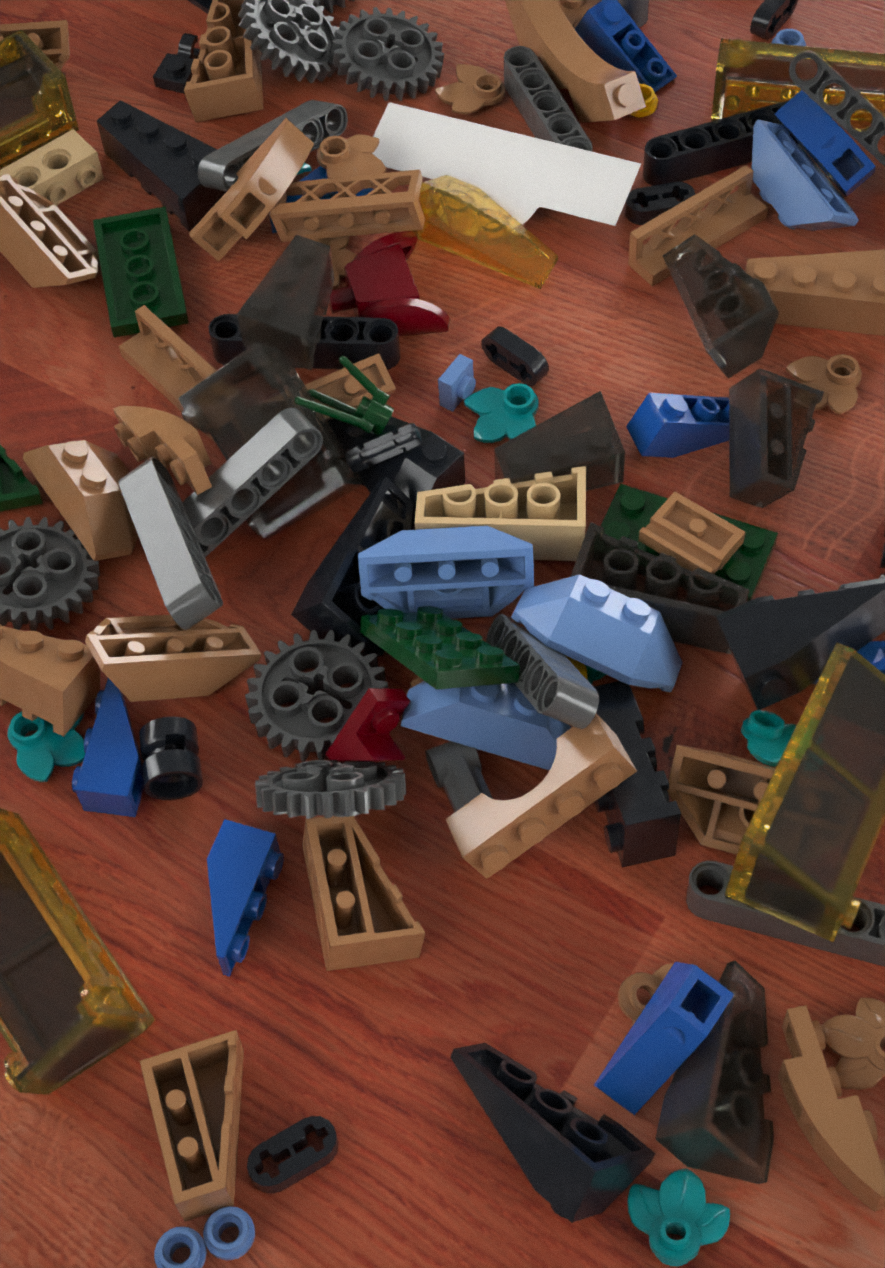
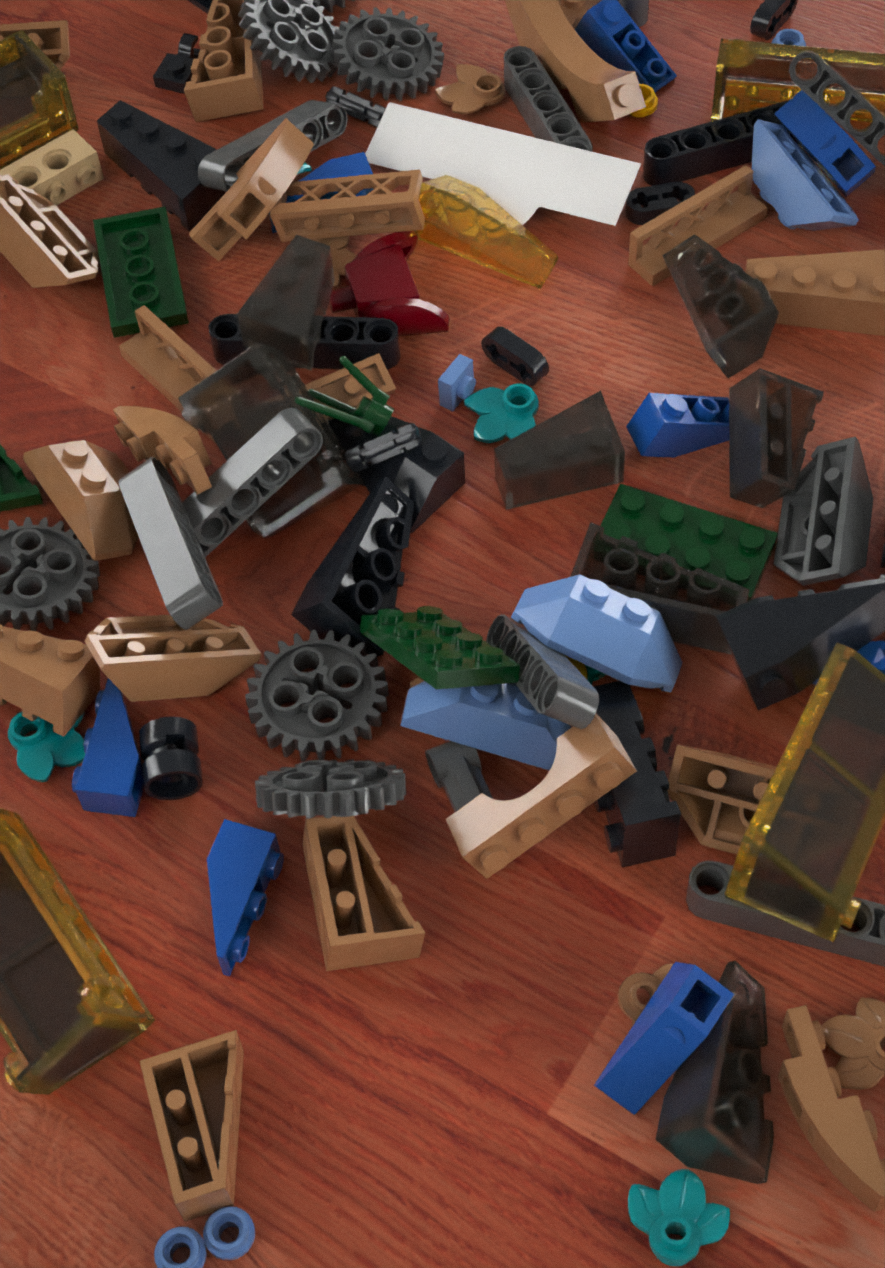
(287, 1144): black beam -> none
(349, 156): medium nougat plate -> none
(356, 106): none -> black axle
(368, 728): dark red slope -> none
(454, 568): medium blue wedge -> none
(539, 511): tan wedge -> none
(562, 1151): black wedge -> none
(691, 535): medium nougat plate -> none
(767, 736): teal plate -> none
(826, 516): none -> dark grey wedge
(834, 377): medium nougat plate -> none

